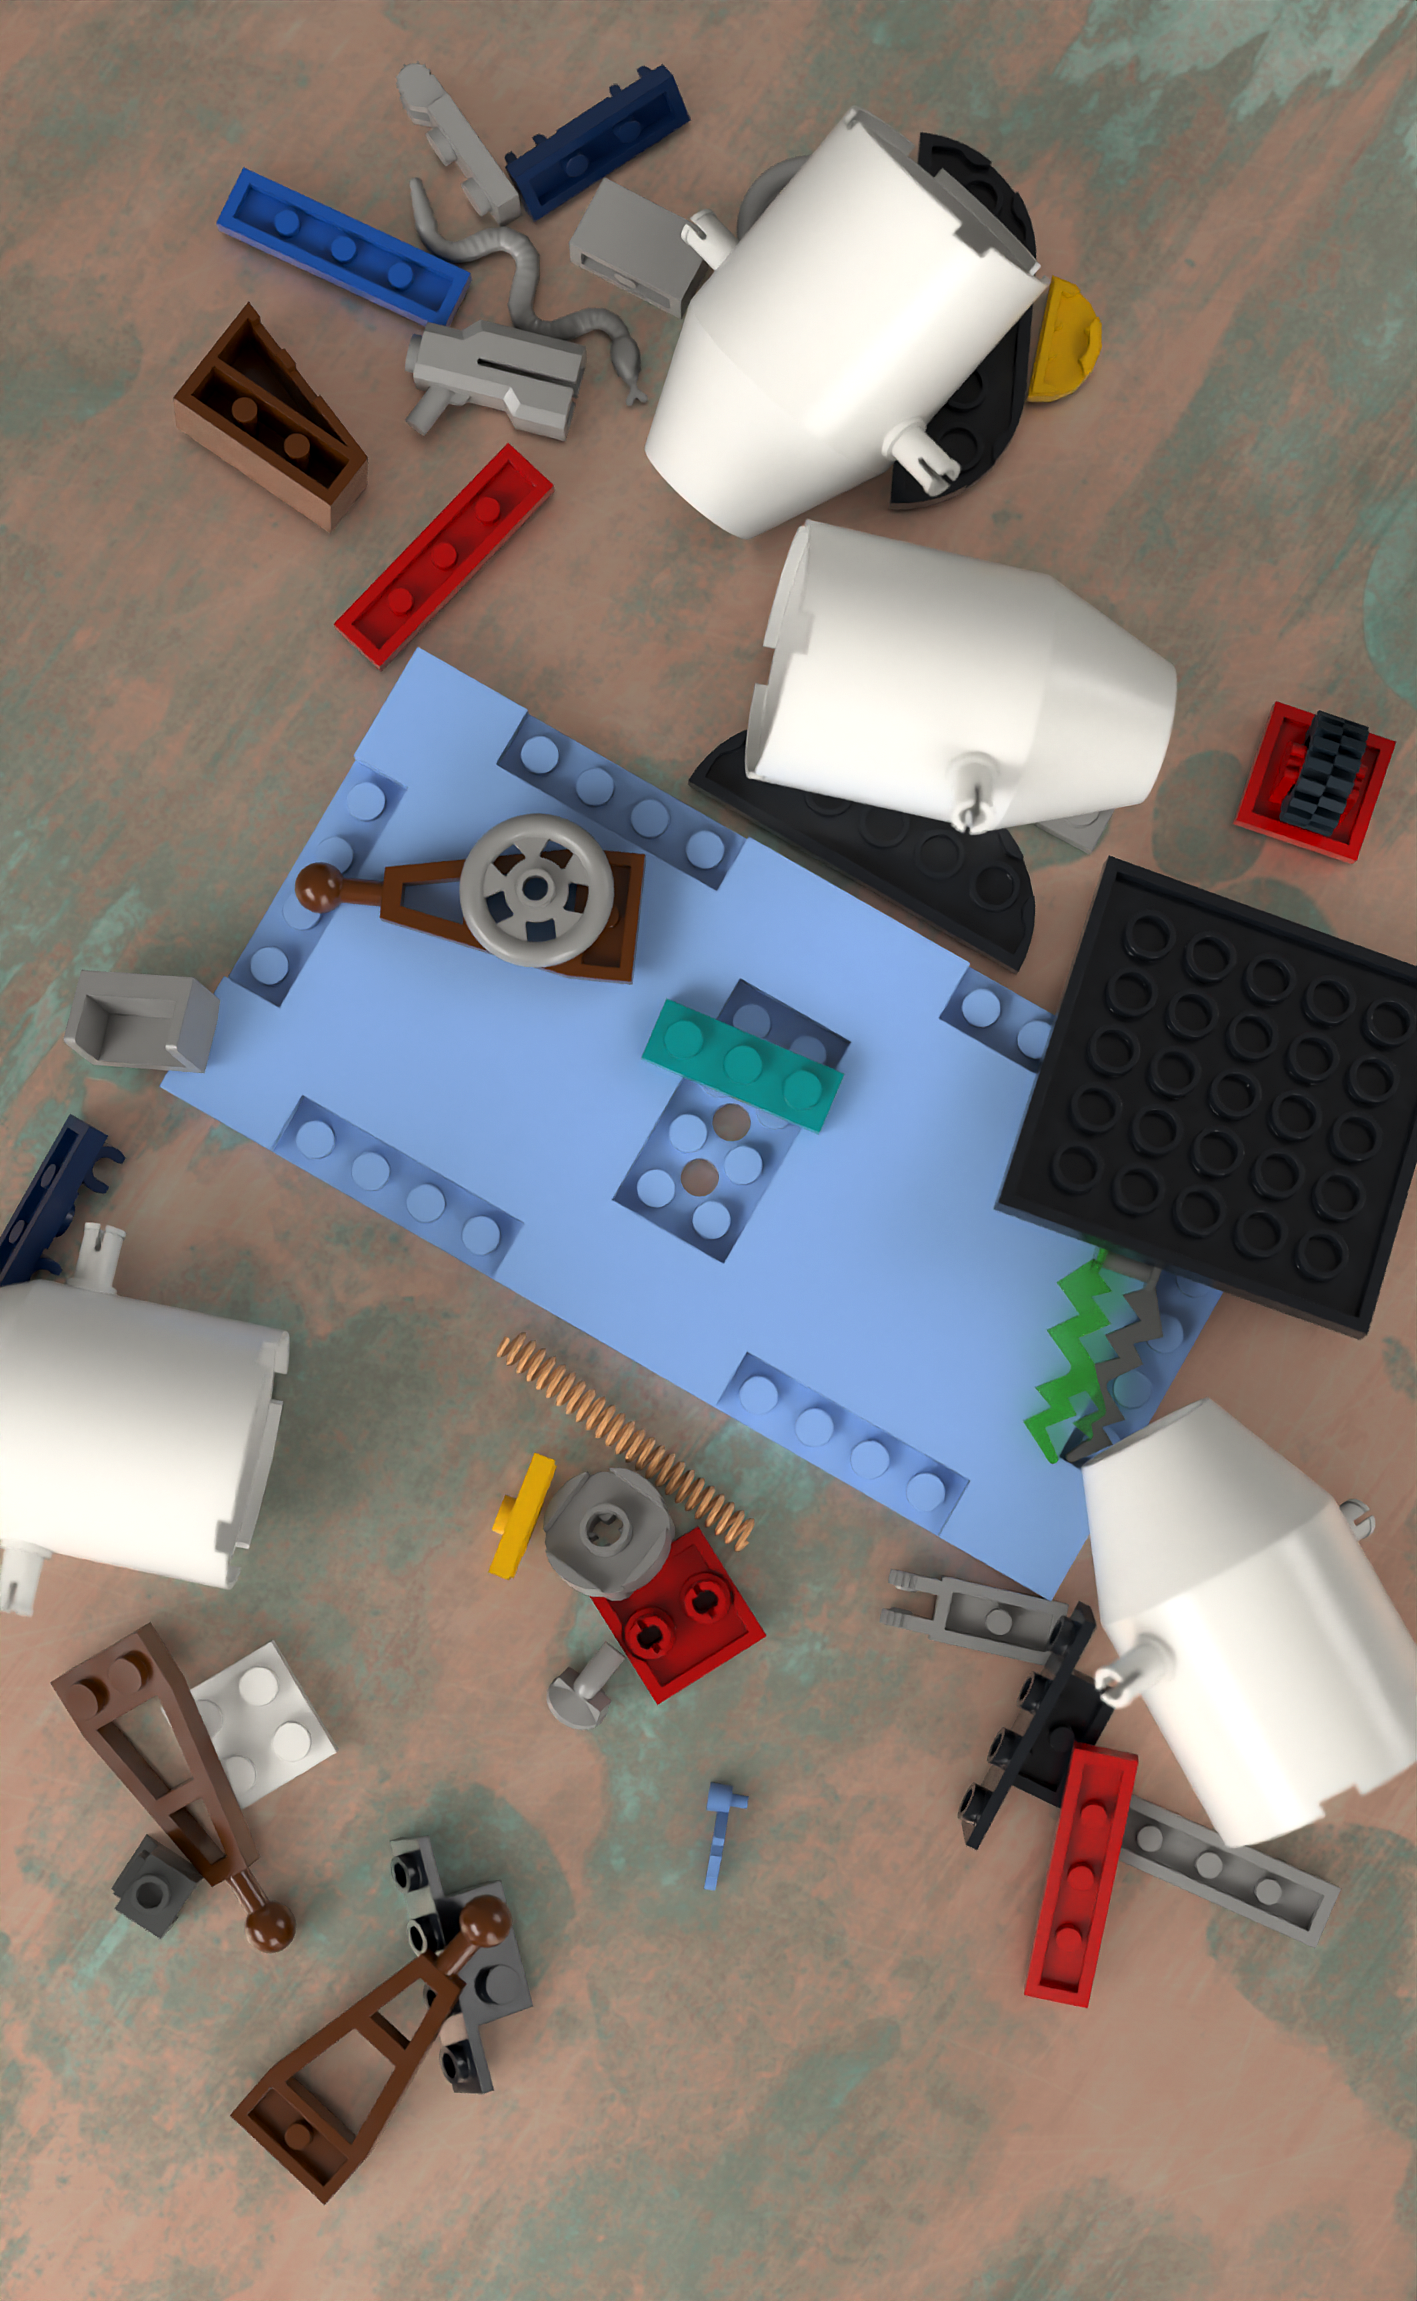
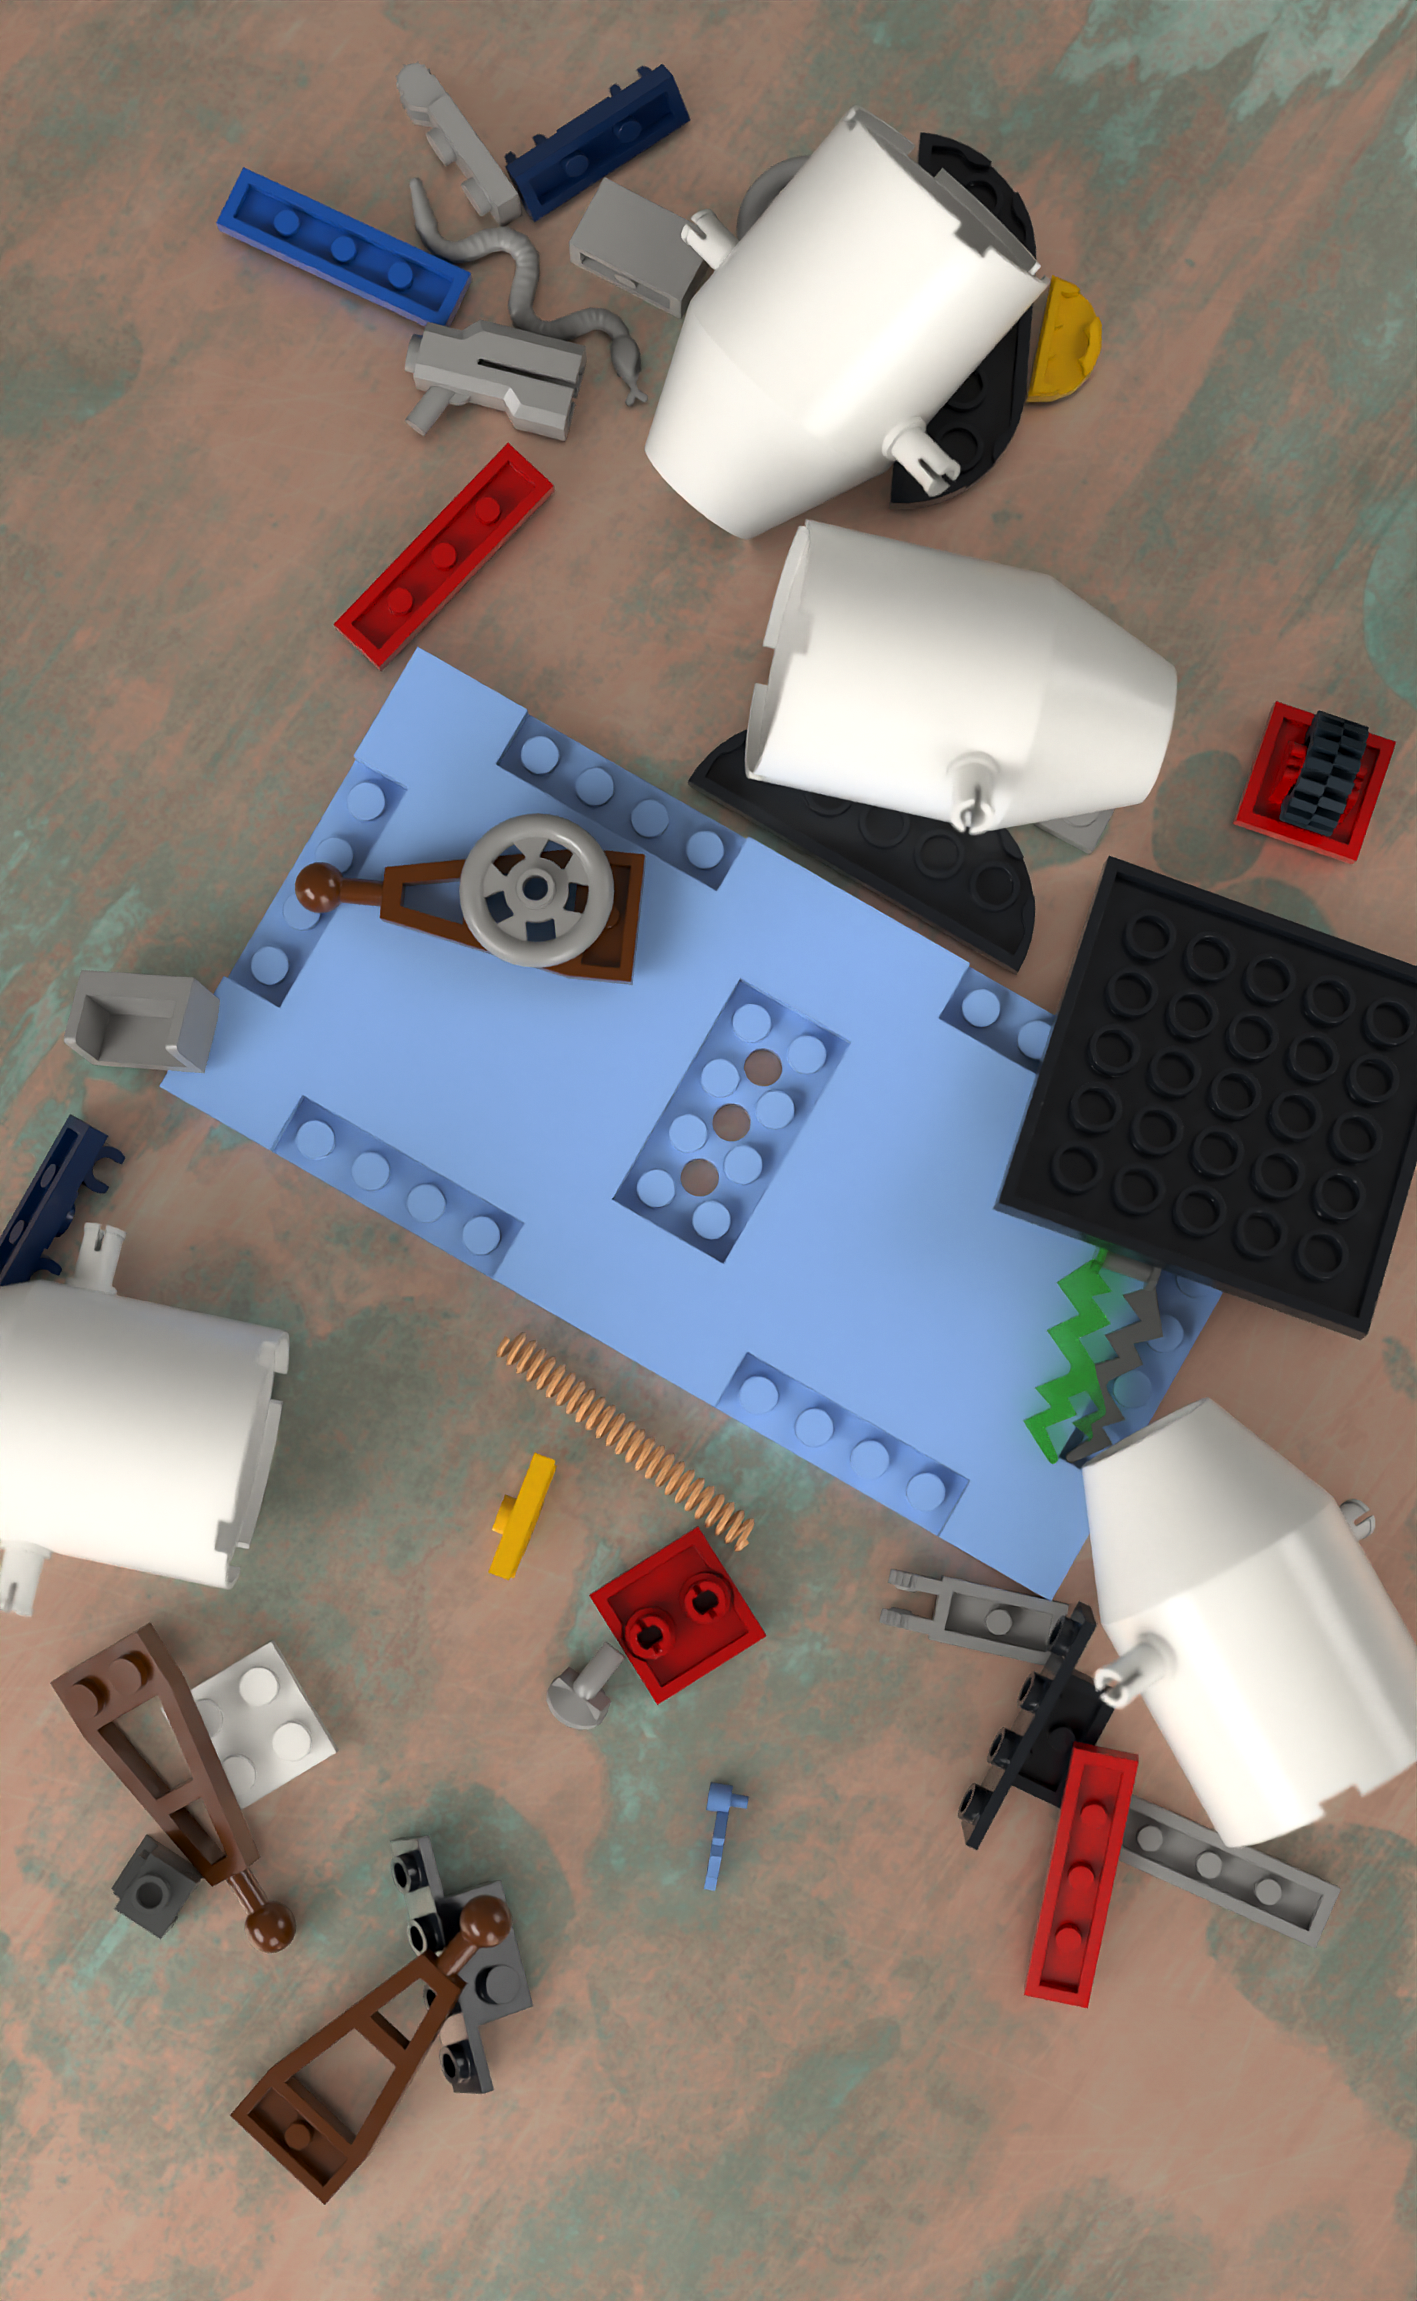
(270, 423): reddish brown wedge -> none
(617, 1567): light grey plate -> none
(742, 1066): teal plate -> none

